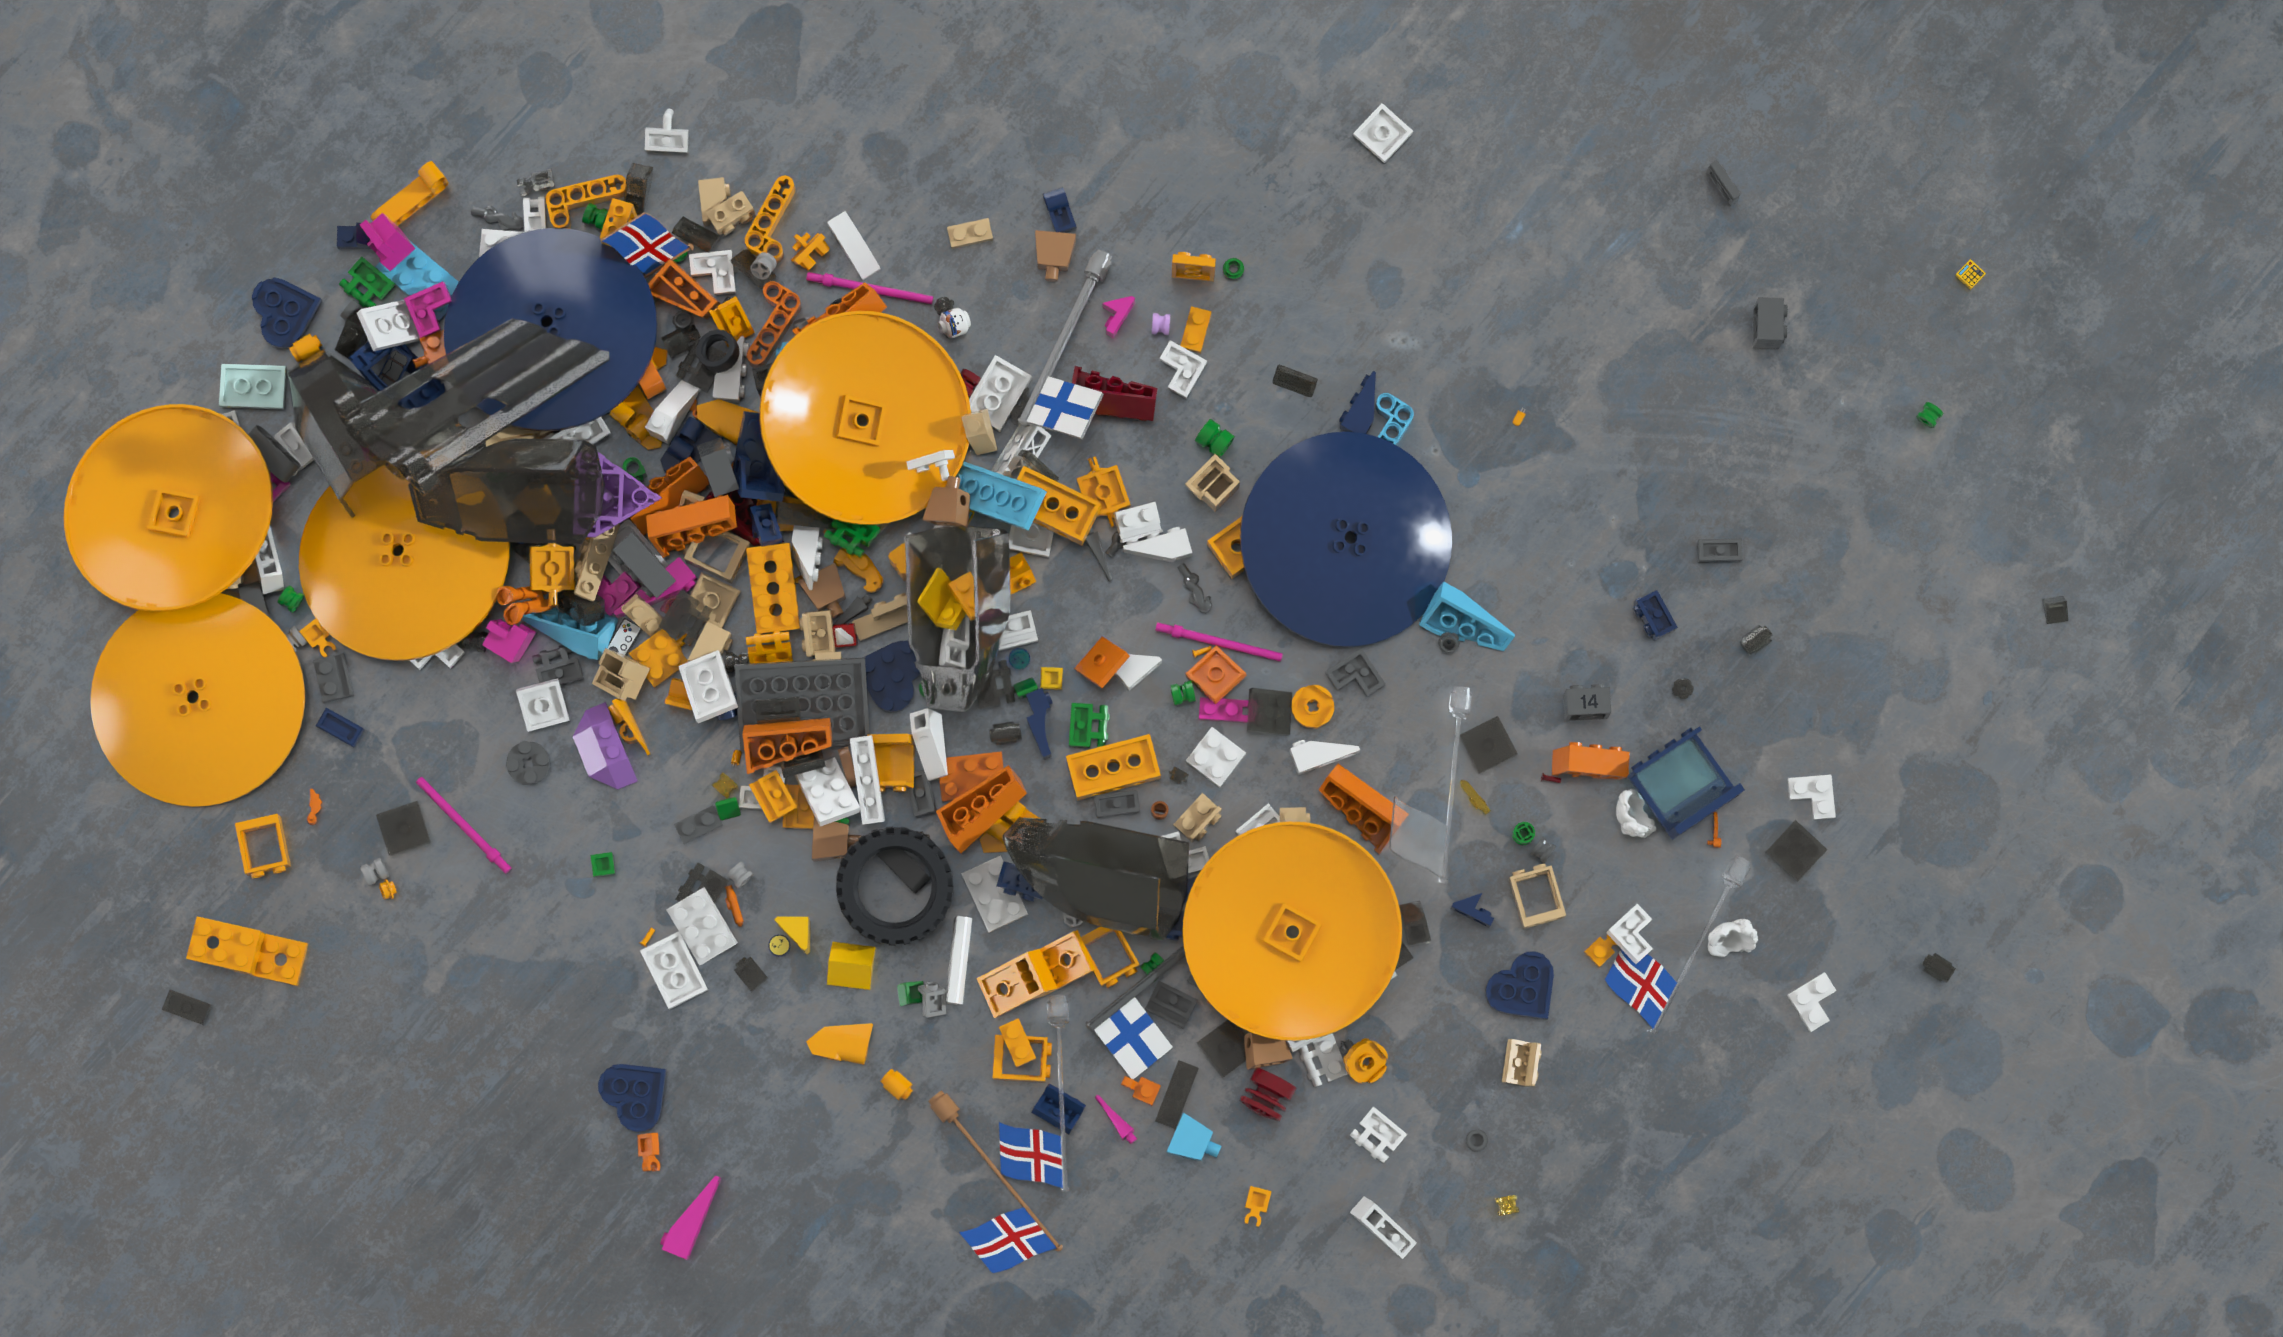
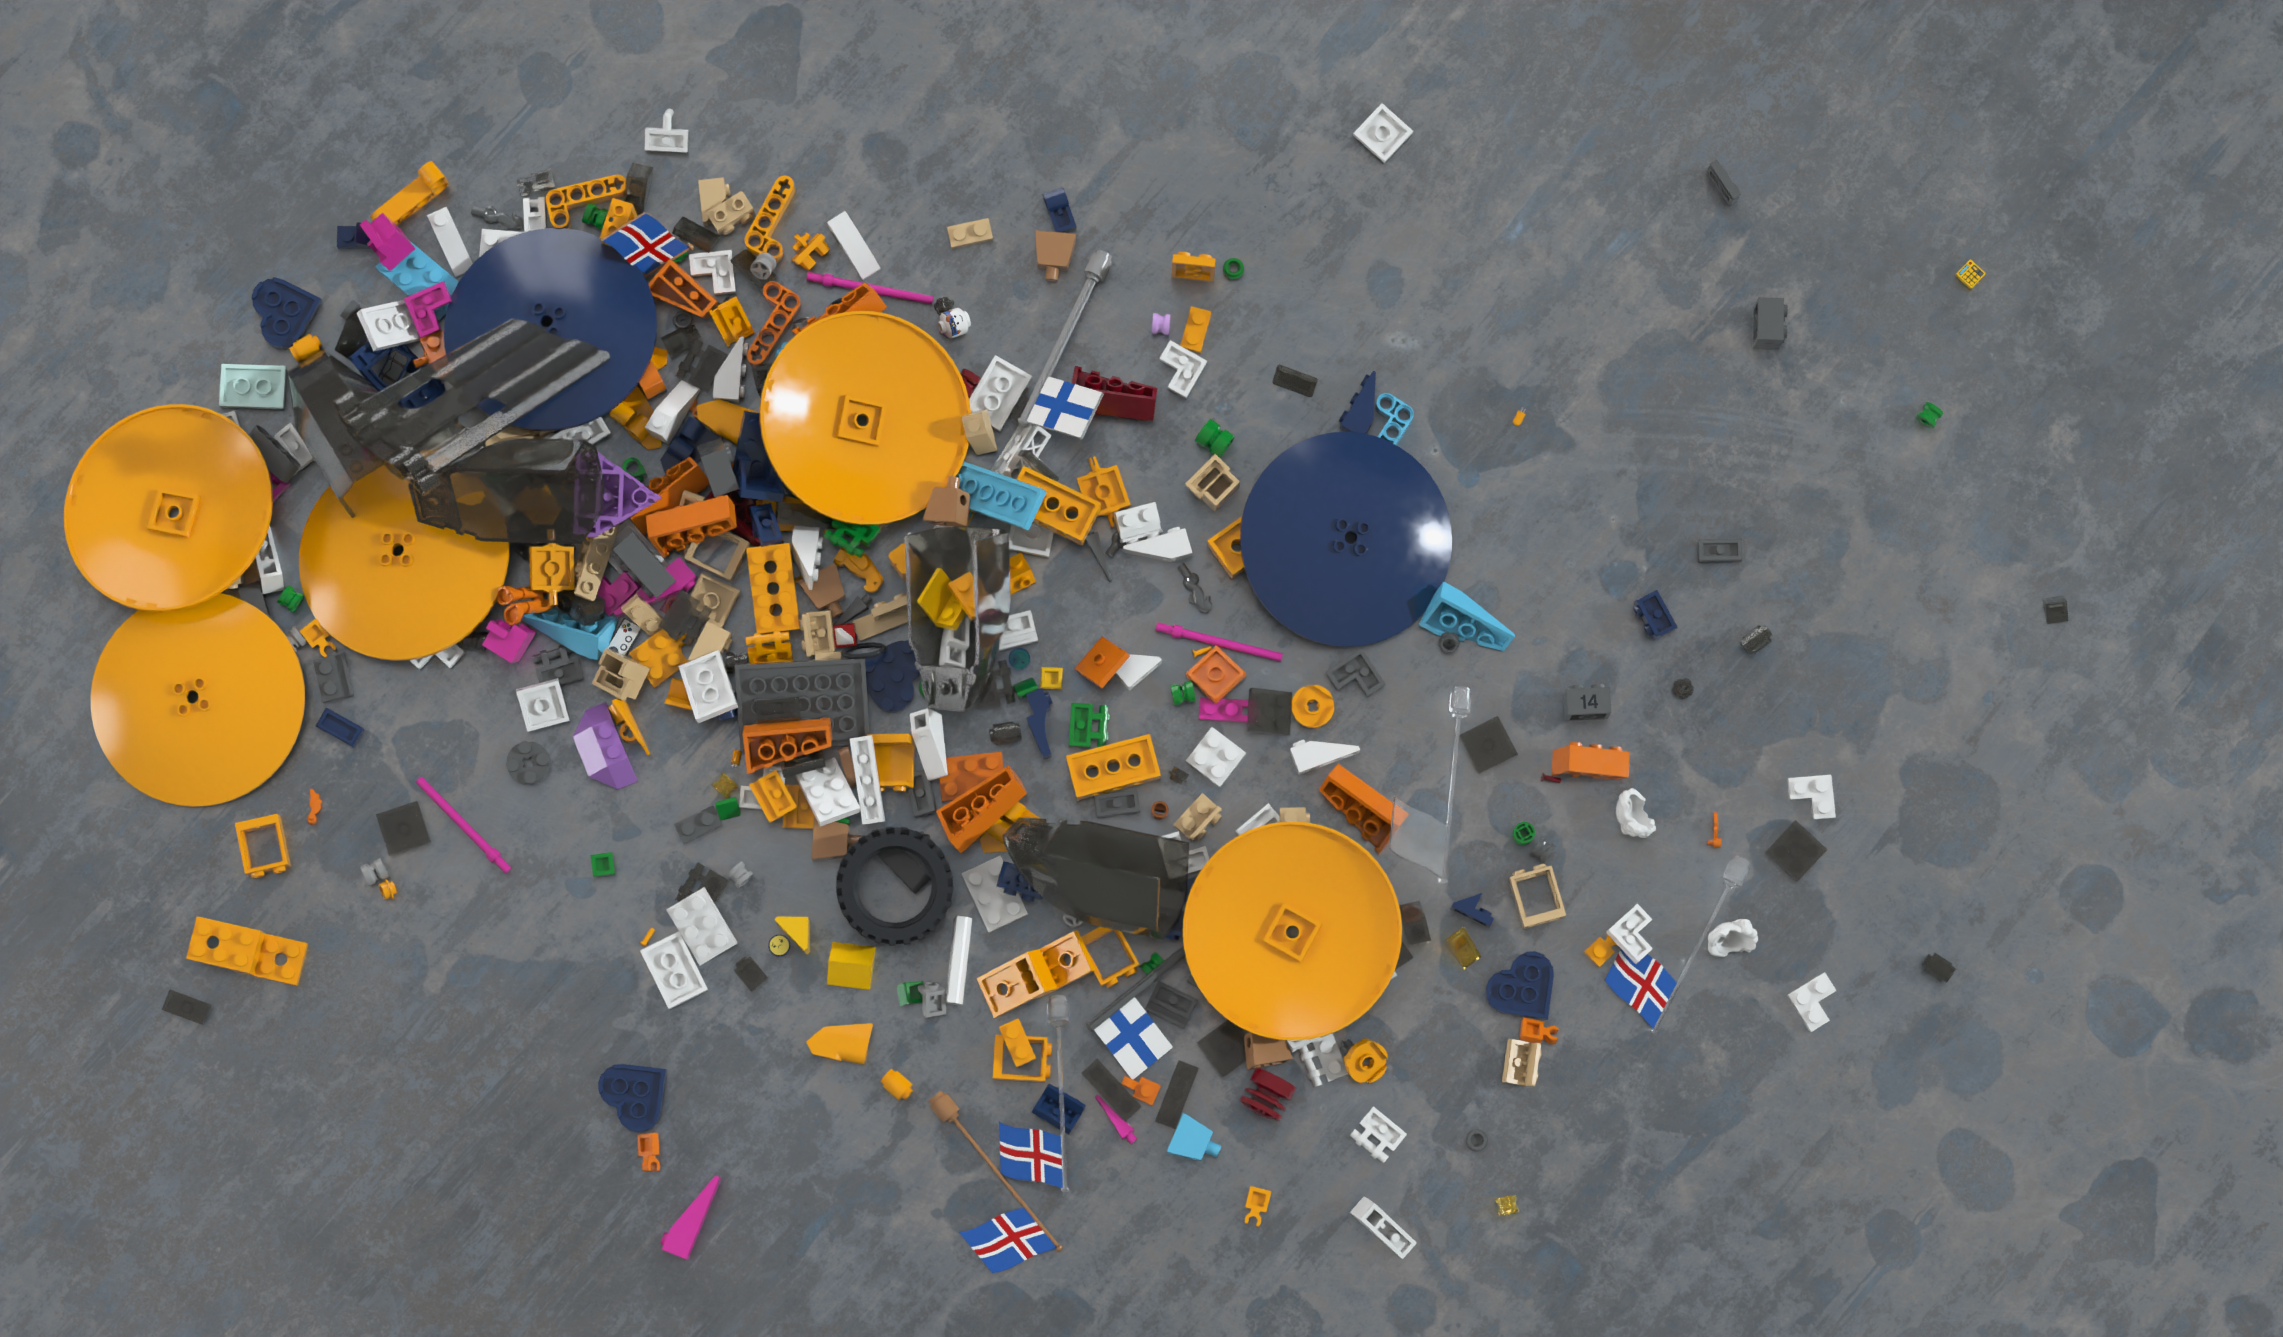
(371, 279): green plate -> none
(450, 241): none -> white slope
(707, 341): black tyre -> none
(733, 905): orange piece -> none
(864, 655): none -> black tyre
(939, 458): white plate -> none
(1111, 1090): none -> clear smoke plate
(1121, 309): dark pink slope -> none
(1462, 947): none -> clear yellow slope
(1475, 799): clear yellow piece -> none
(1535, 1032): none -> orange plate
(1683, 783): clear light blue panel -> none

